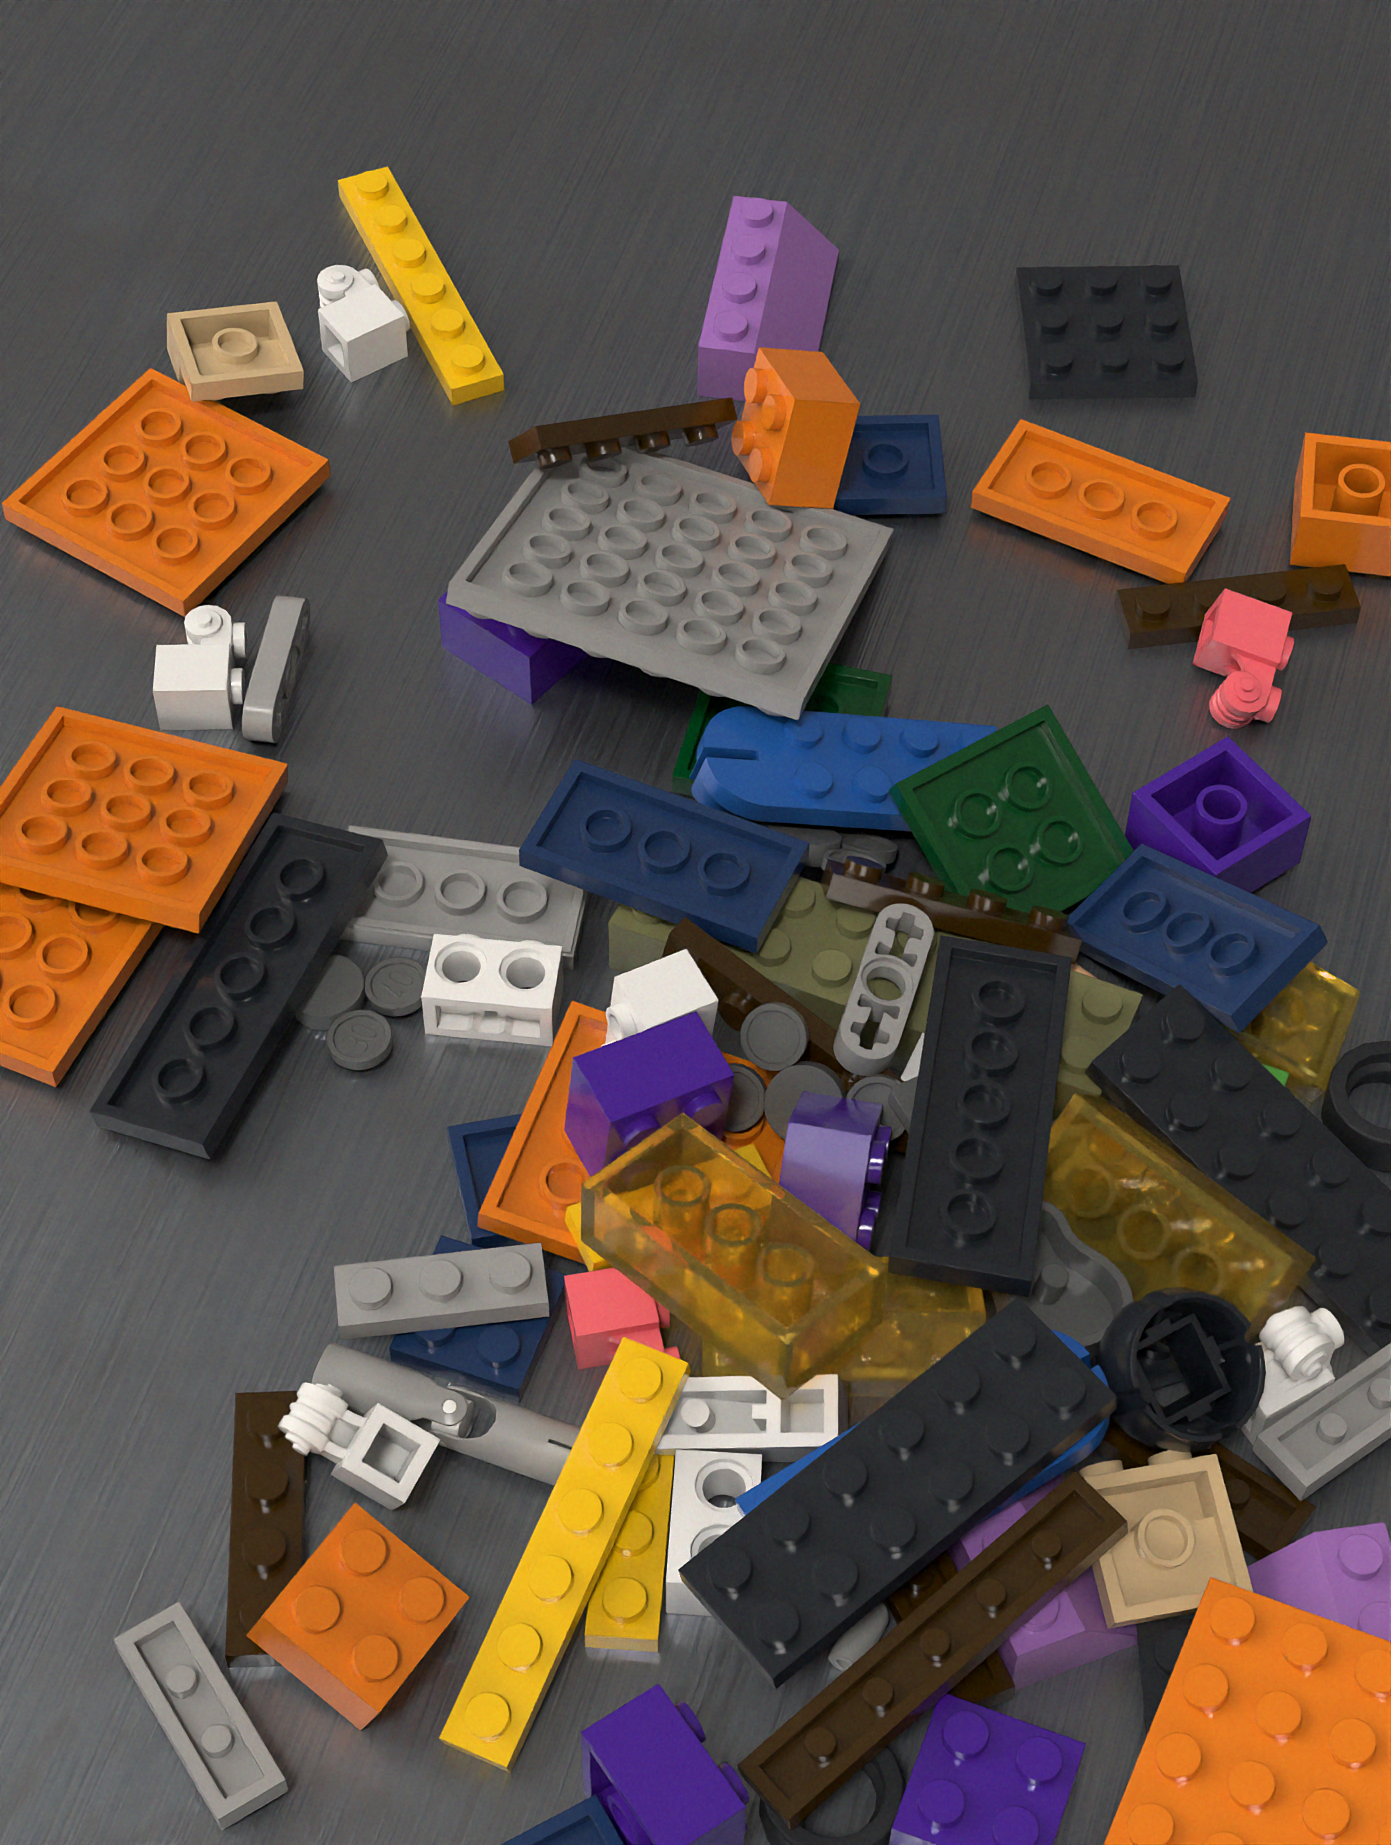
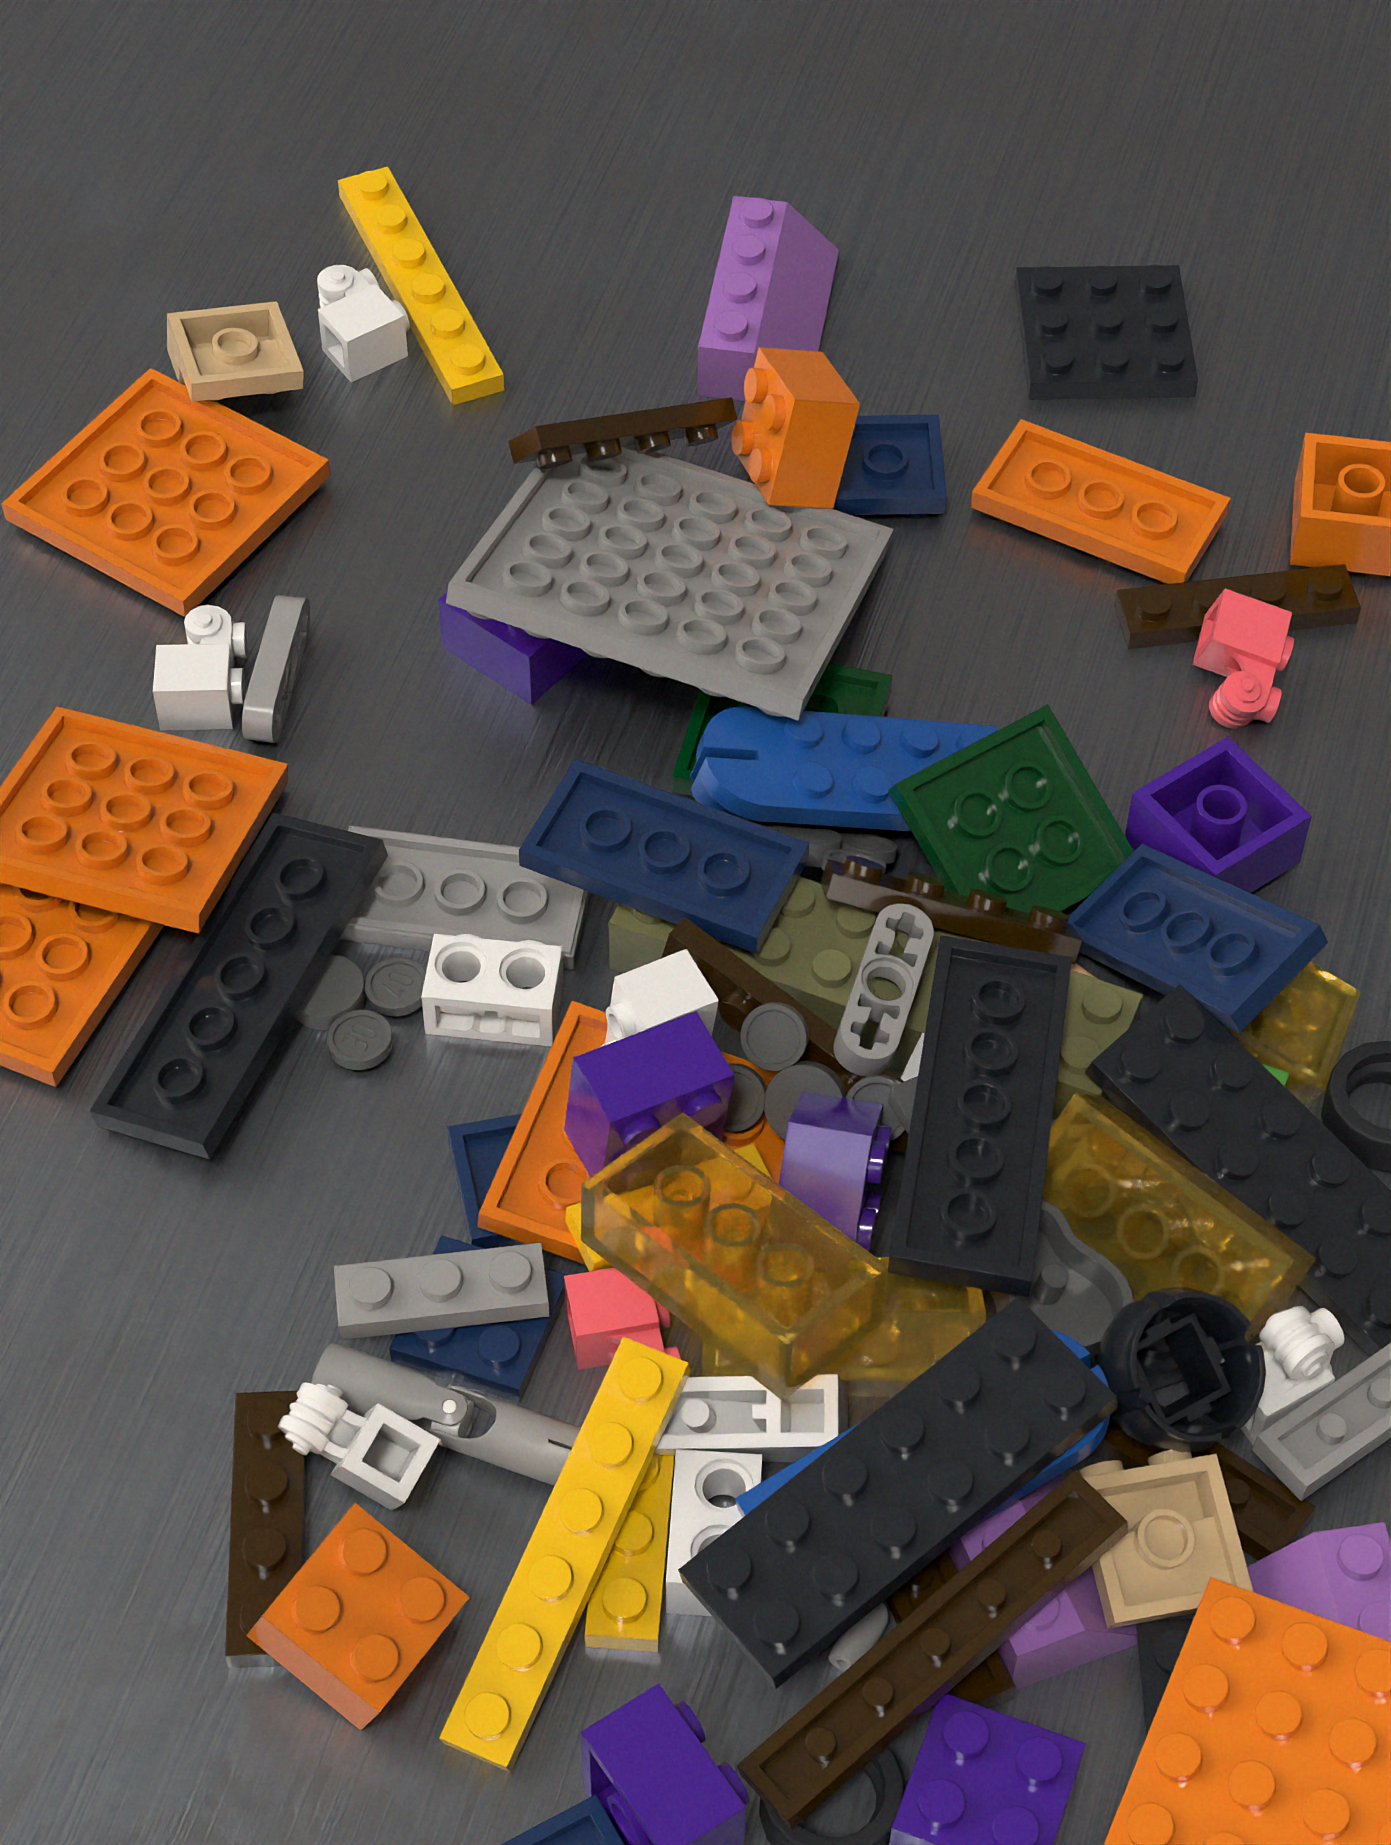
(201, 1715): light grey plate -> none

